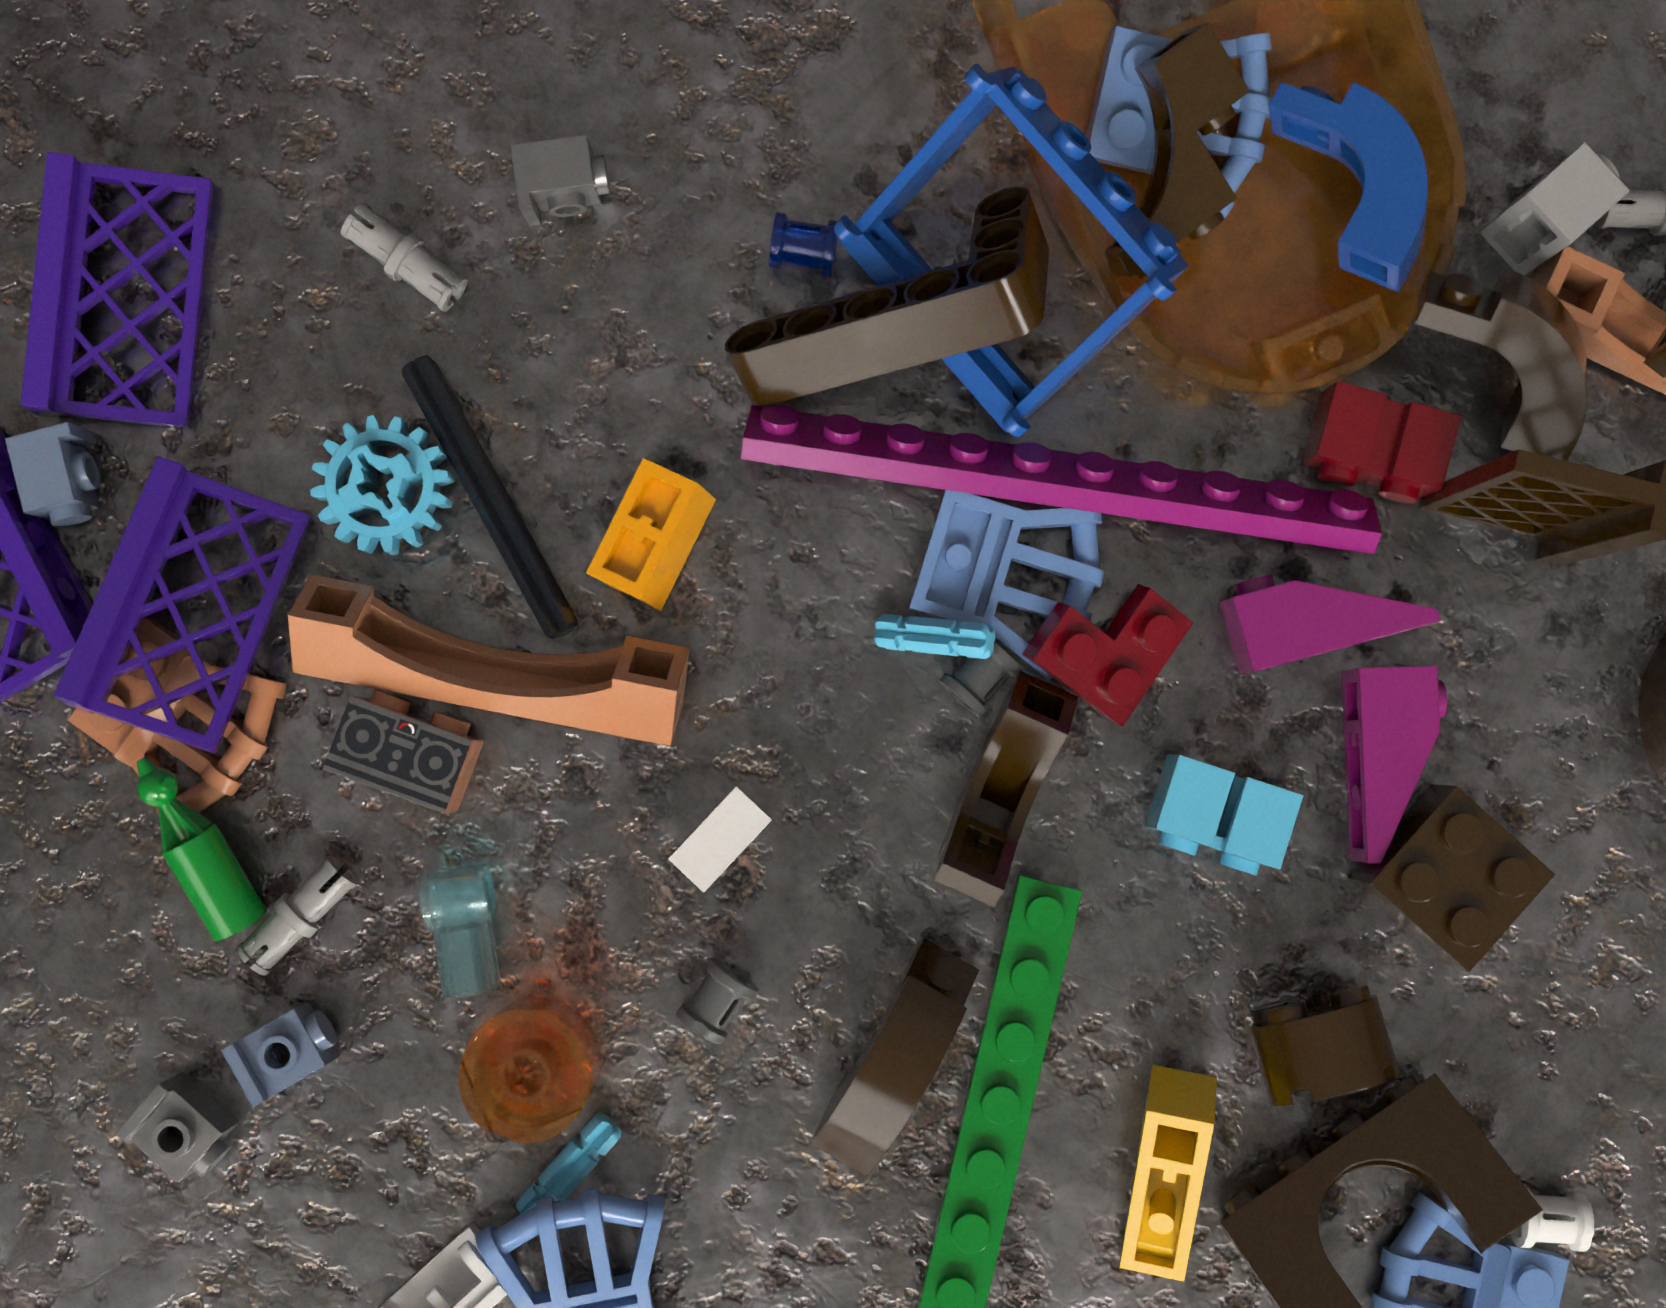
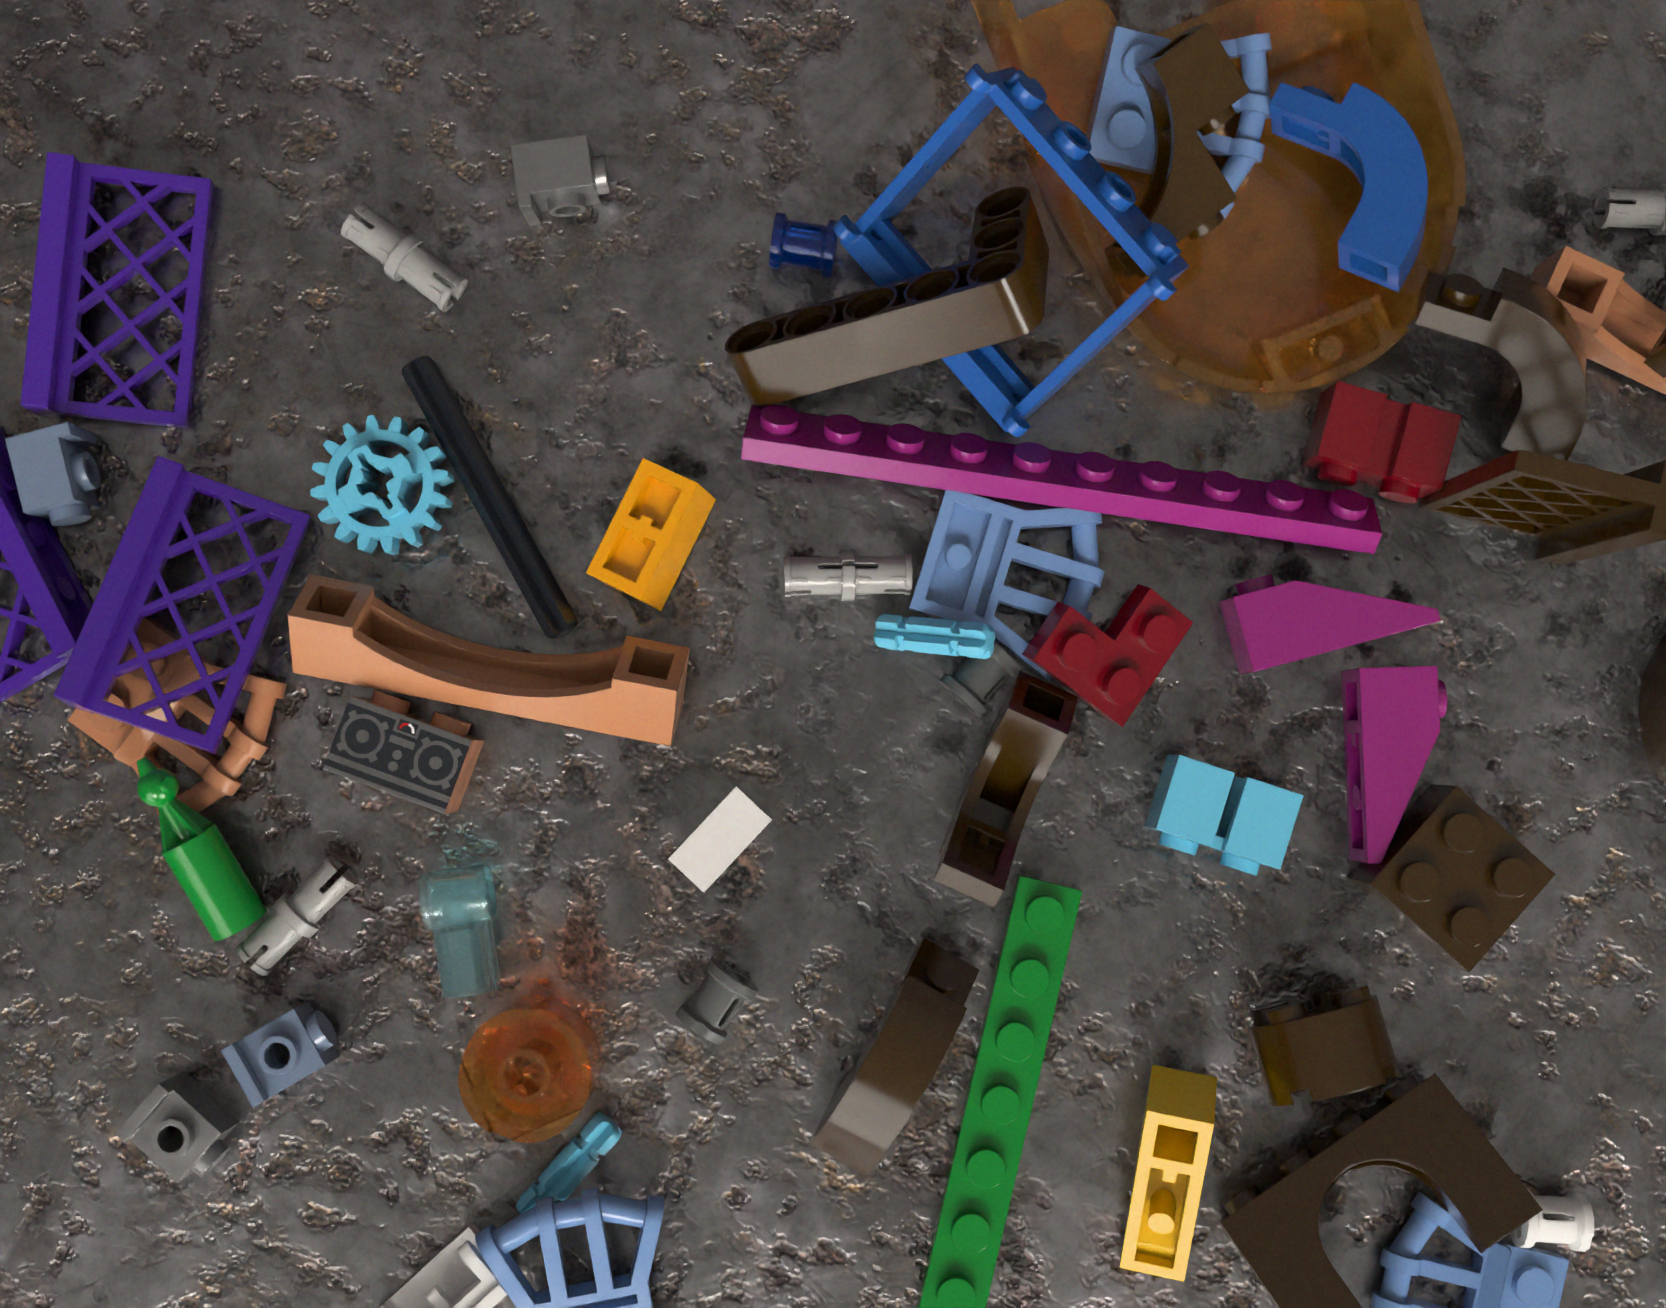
(847, 575): none -> light grey pin
(1555, 209): light grey brick -> none

